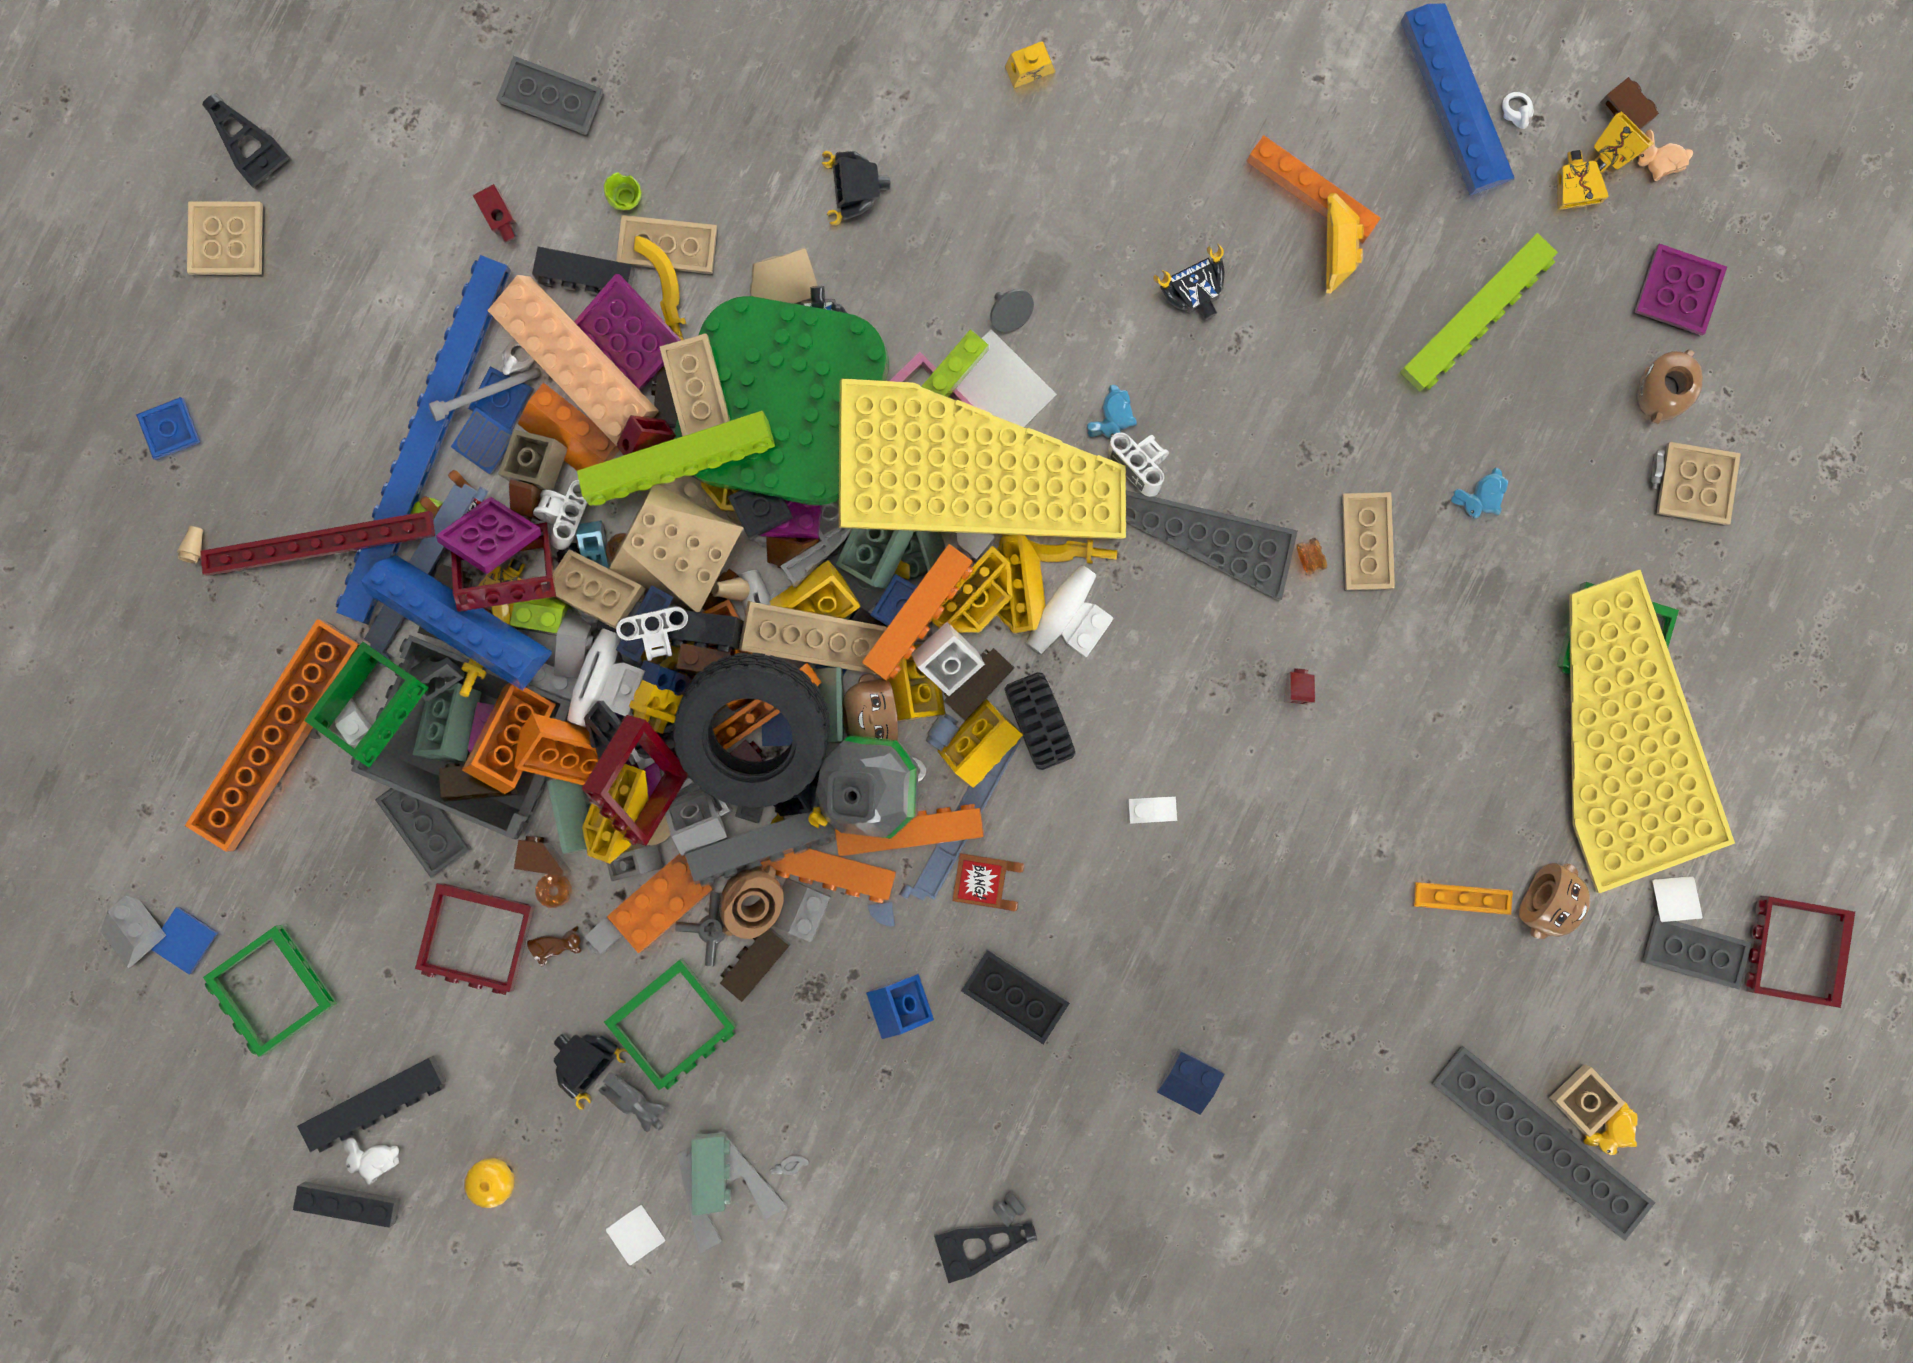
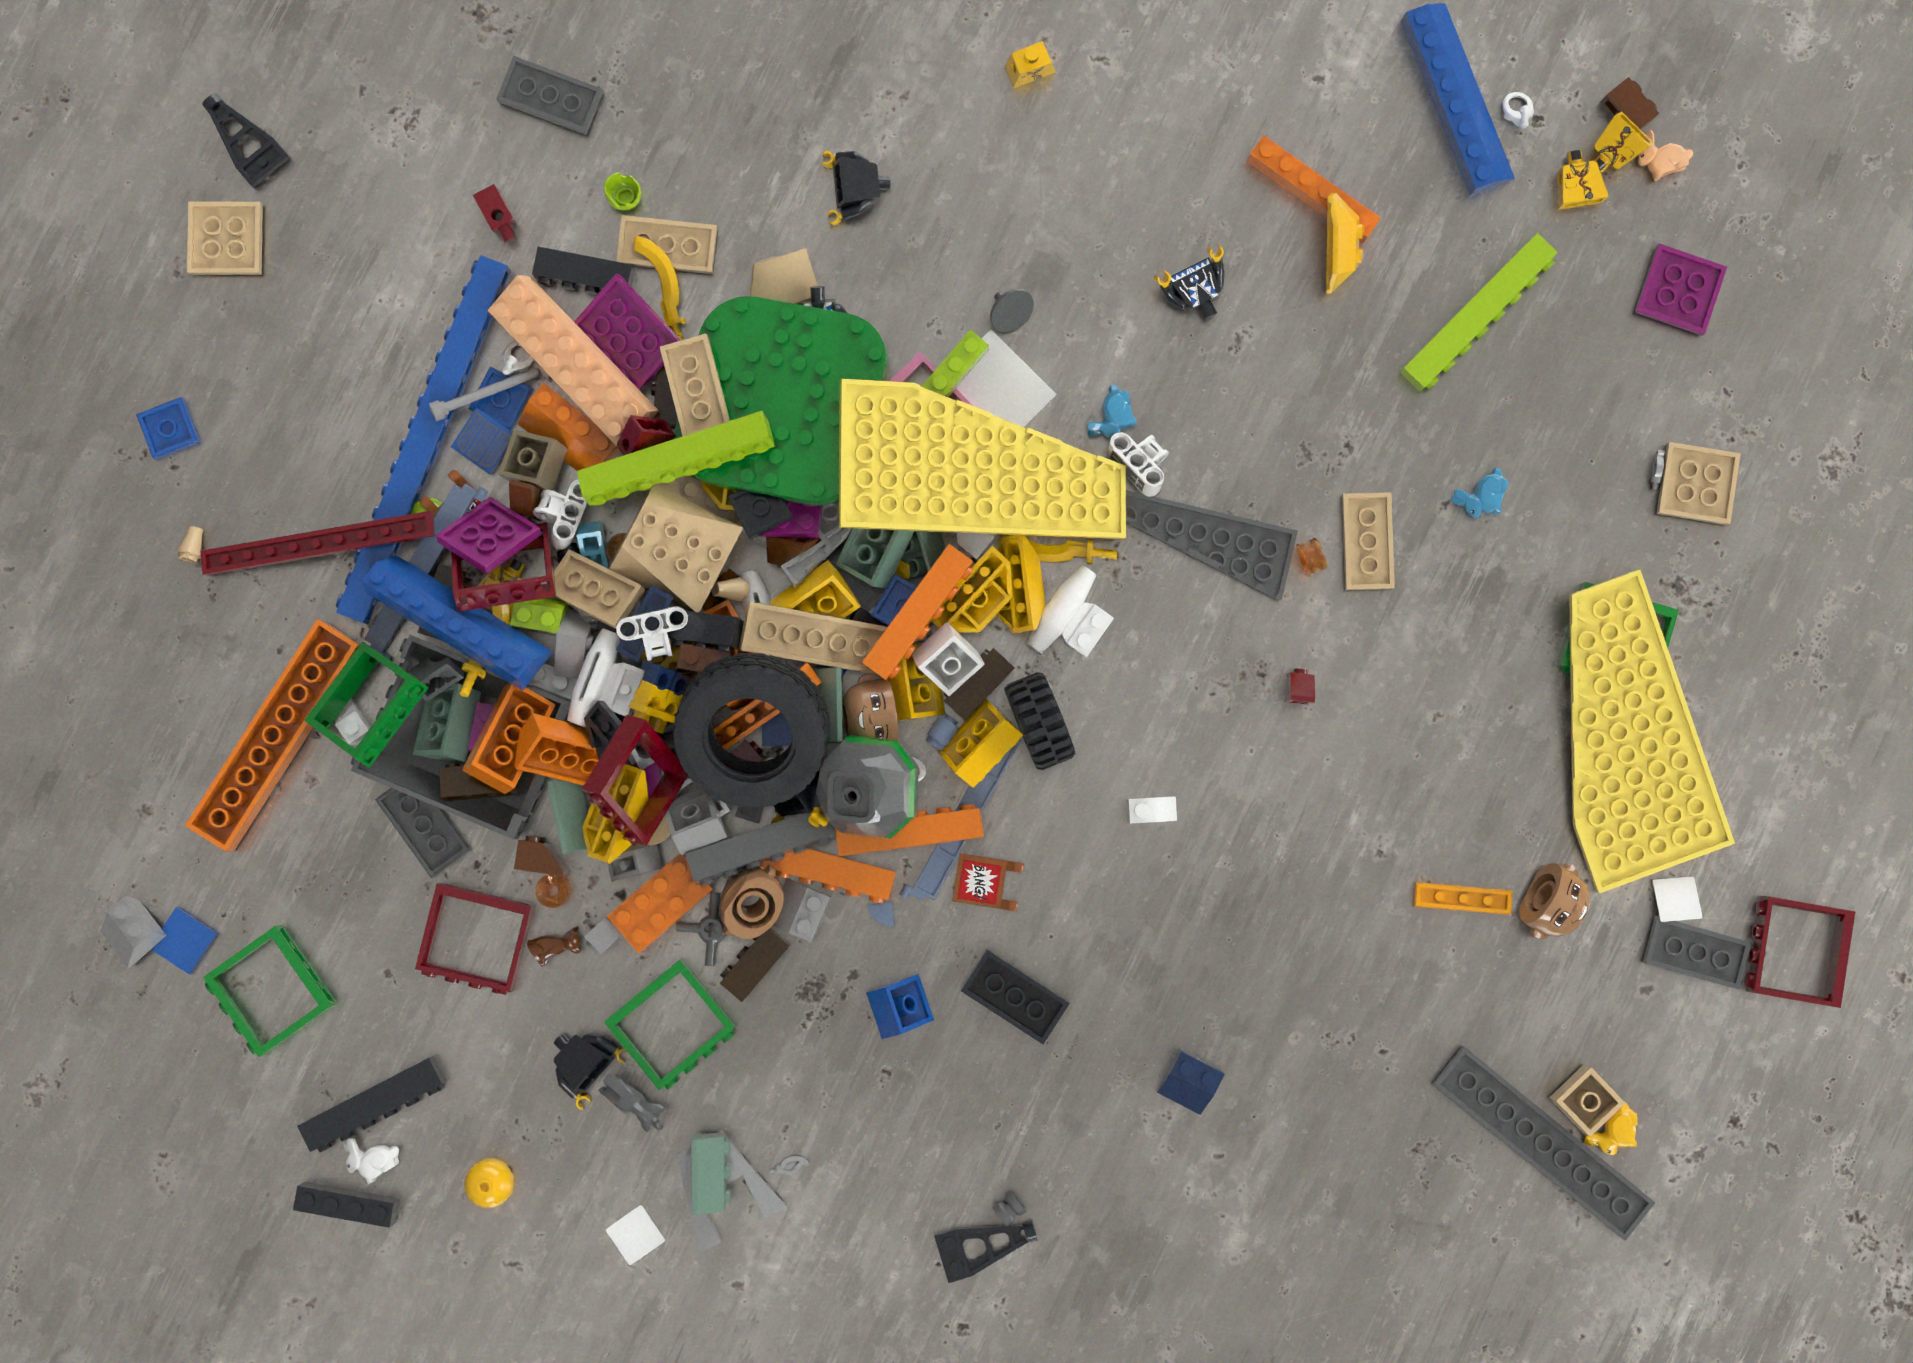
(1655, 397): medium nougat piece -> none

